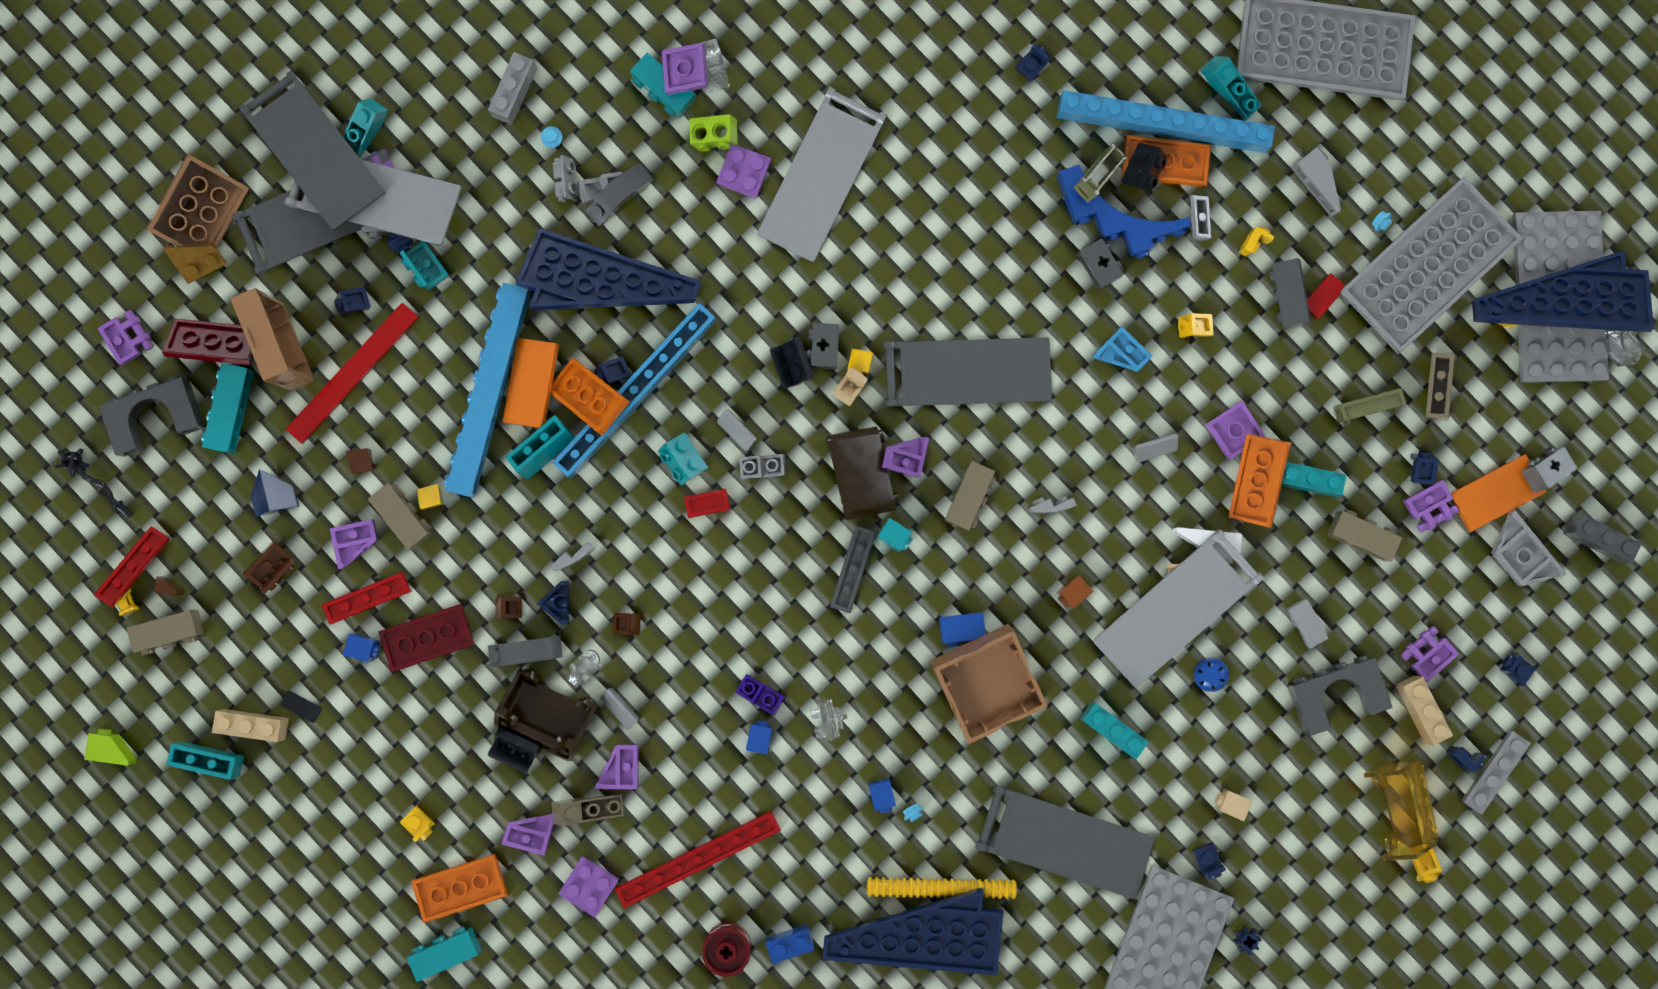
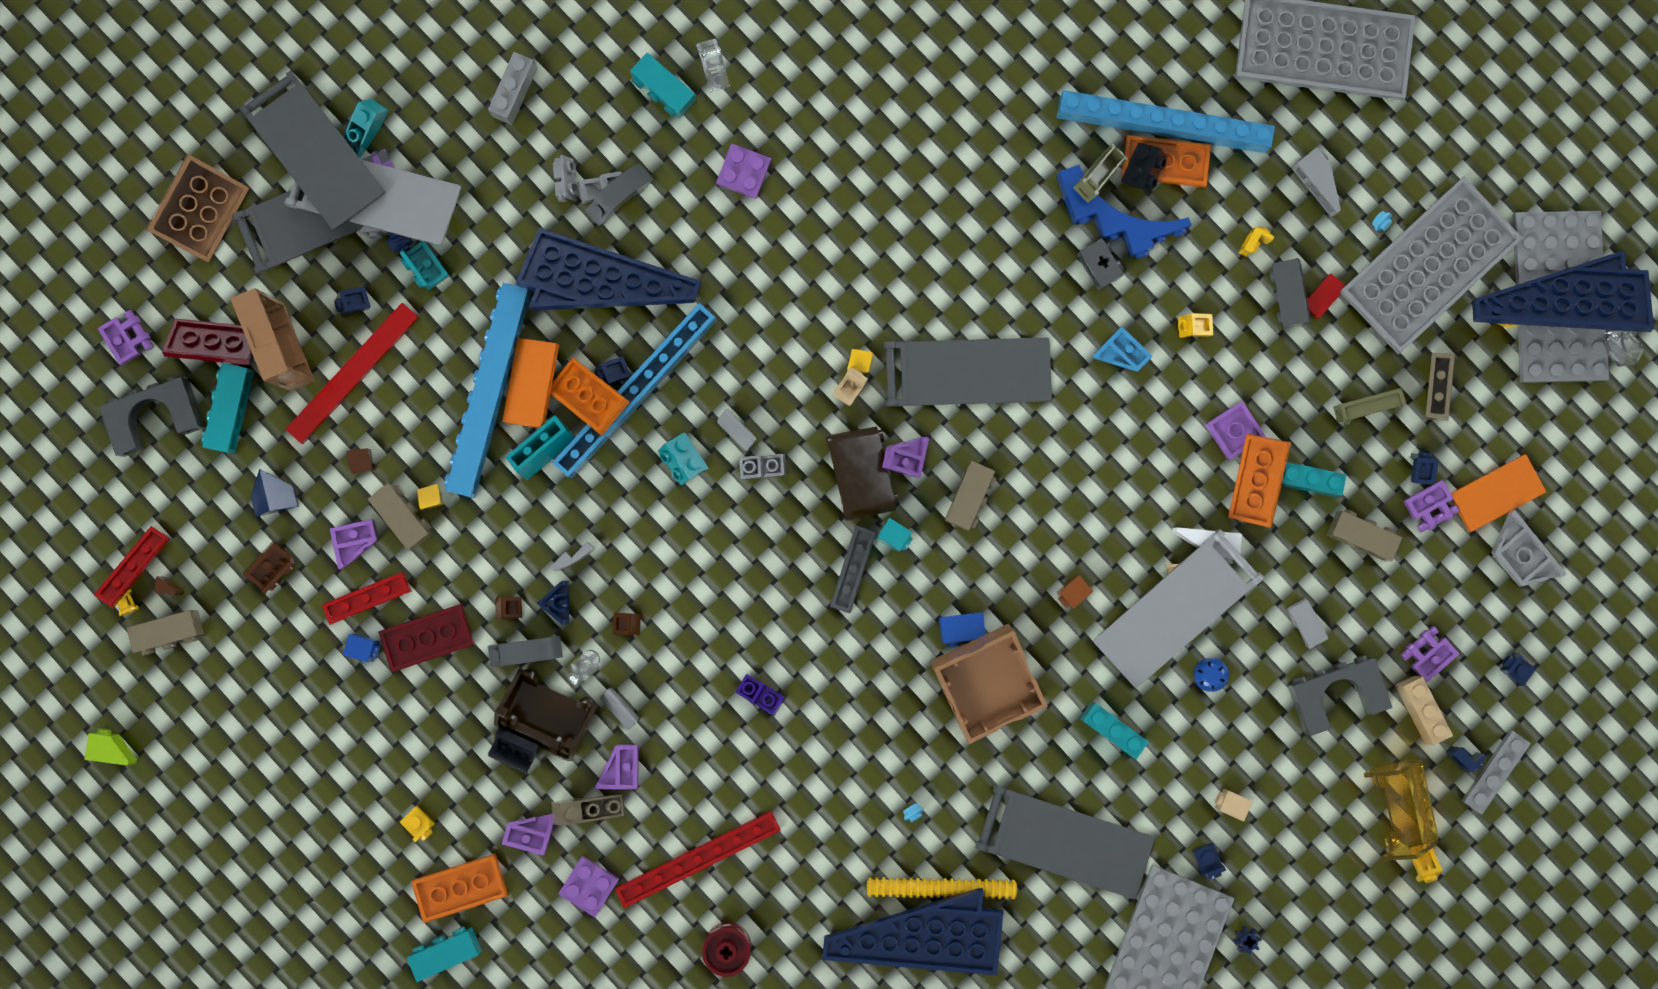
(73, 462): black piece -> none
(195, 260): pearl gold wing -> none
(205, 760): teal brick -> none
(250, 725): tan brick -> none
(301, 706): black sticker -> none
(551, 137): medium azure plate -> none
(684, 68): medium lavender plate -> none
(707, 503): red tile -> none
(714, 126): lime brick -> none
(759, 737): blue brick -> none
(790, 944): blue brick -> none
(792, 363): black bracket -> none
(820, 177): light grey flag -> none
(828, 358): dark grey brick -> none
(831, 720): clear hips -> none
(882, 795): blue brick -> none
(1033, 62): dark blue bracket -> none
(1041, 506): light grey slope -> none
(1156, 448): light grey slope -> none
(1200, 217): light grey slope -> none
(1230, 85): teal slope -> none
(1548, 469): brick -> none
(1602, 538): dark grey brick -> none

